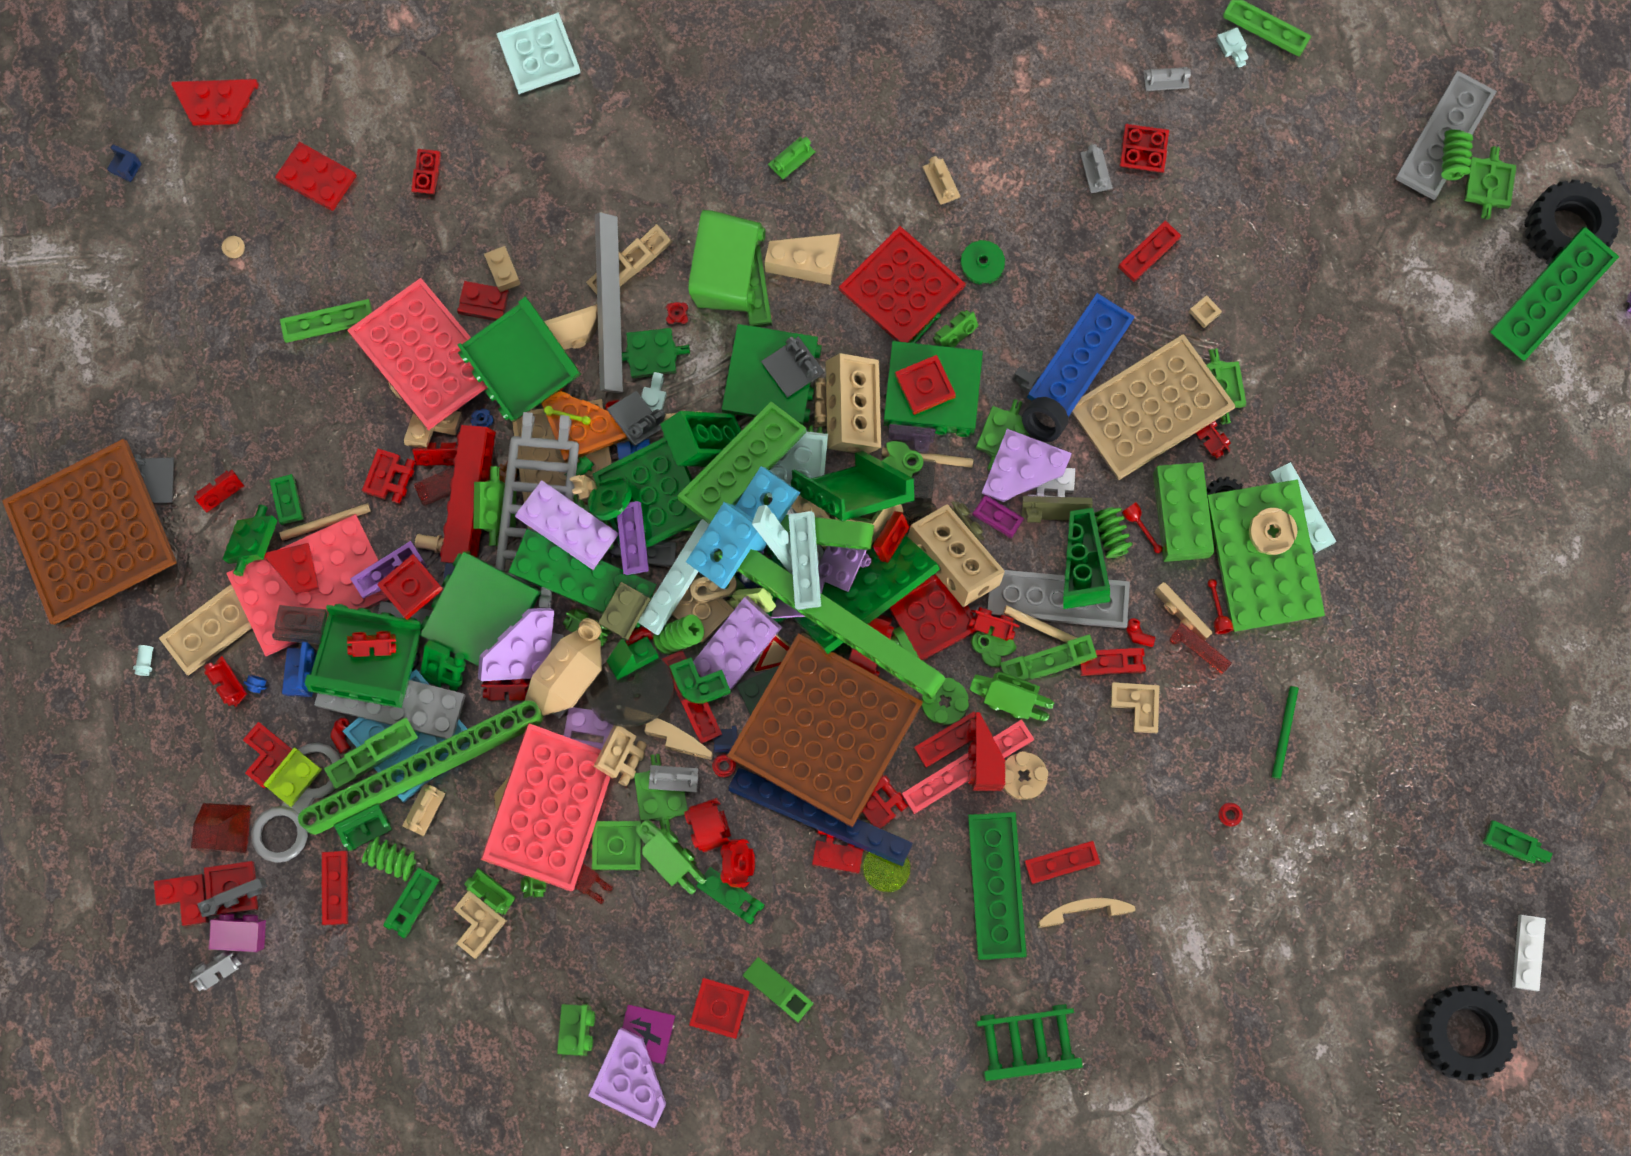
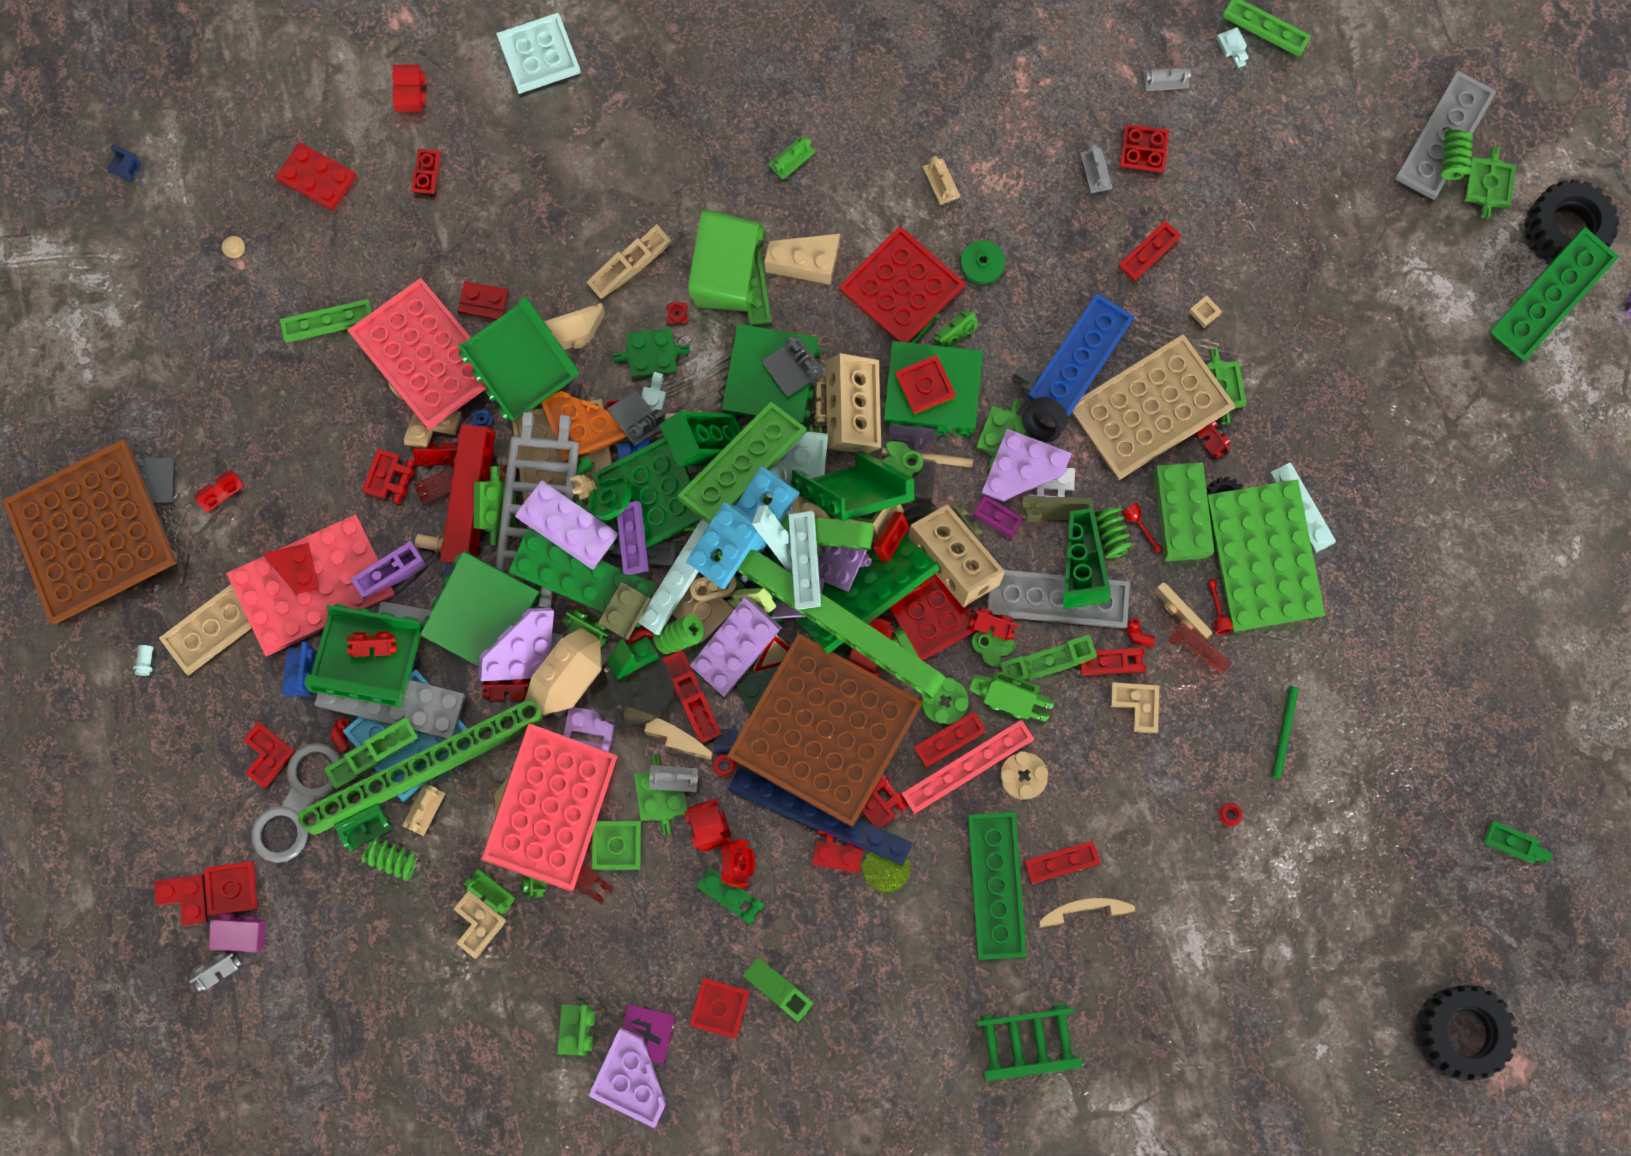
(214, 100): red wing -> none
(221, 828): clear red slope -> none
(230, 690): red hinge -> none
(230, 897): dark grey hinge -> none
(250, 540): green plate -> none
(255, 683): blue plate -> none
(286, 499): green plate -> none
(292, 777): lime plate -> none
(299, 624): clear smoke plate -> none
(323, 522): tan bar -> none
(335, 888): red plate -> none
(408, 88): none -> red brick
(410, 586): red plate -> none
(411, 902): green plate -> none
(435, 666): green plate -> none
(502, 269): tan plate -> none
(549, 411): lime hinge -> none
(589, 629): tan plate -> none
(608, 303): light grey tile -> none
(614, 752): tan plate -> none
(669, 856): bright green hinge -> none
(696, 688): green plate -> none
(987, 759): red slope -> none
(1037, 624): tan bar -> none
(1279, 519): tan plate -> none
(1528, 953): white plate -> none

